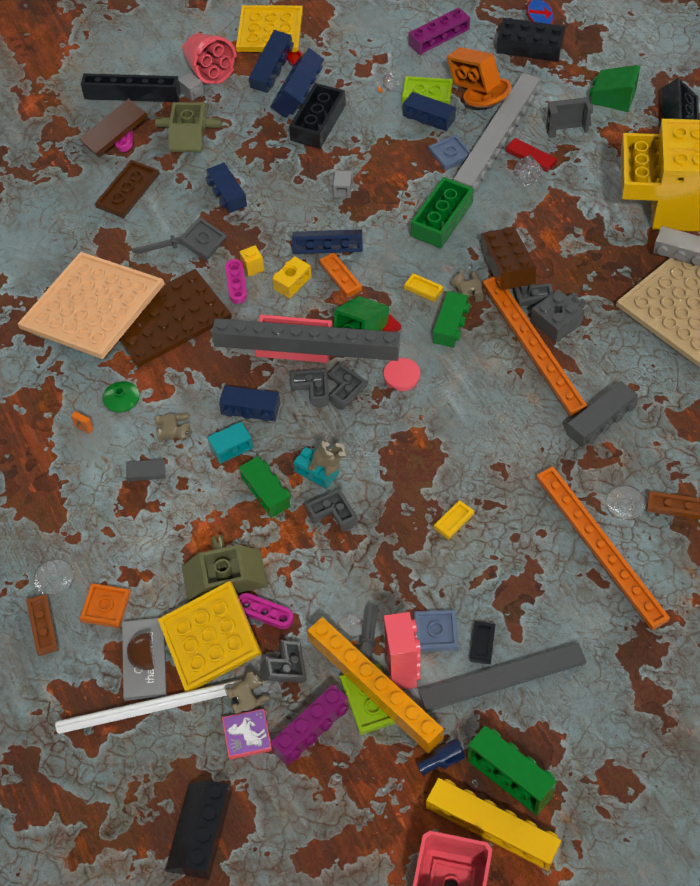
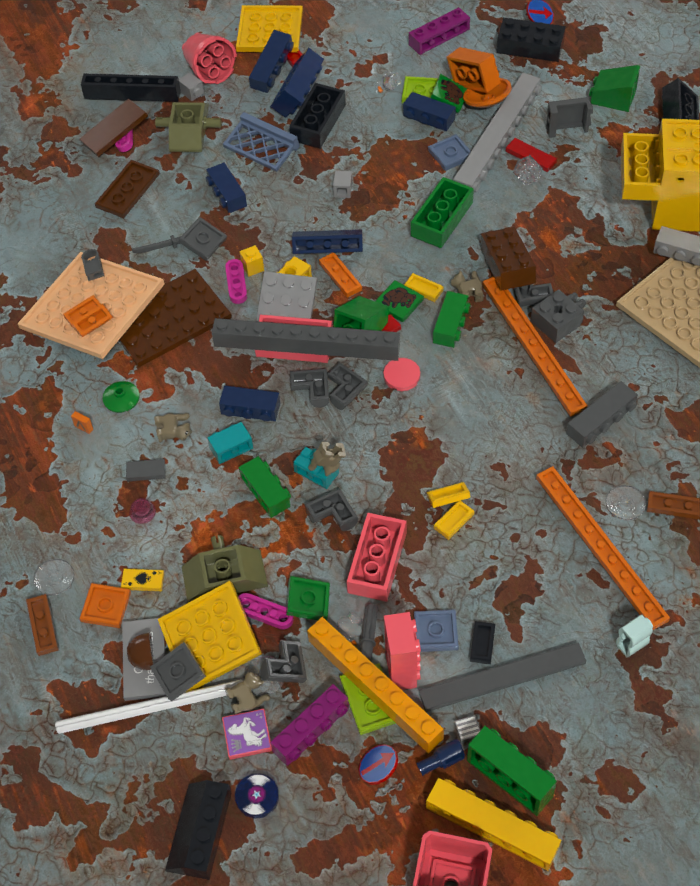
(87, 316): none -> orange slope
(93, 267): none -> dark grey piece
(142, 511): none -> clear pink cone
(143, 579): none -> yellow tile
(177, 671): none -> dark grey plate
(257, 795): none -> clear blue tile
(268, 133): none -> sand blue fence
(287, 295): none -> light grey plate
(307, 598): none -> green tile
(377, 557): none -> coral brick
(378, 764): none -> blue piece
(401, 300): none -> tile
(448, 92): none -> tile
(448, 494): none -> yellow tile
(467, 728): none -> tile
(634, 635): none -> light aqua brick

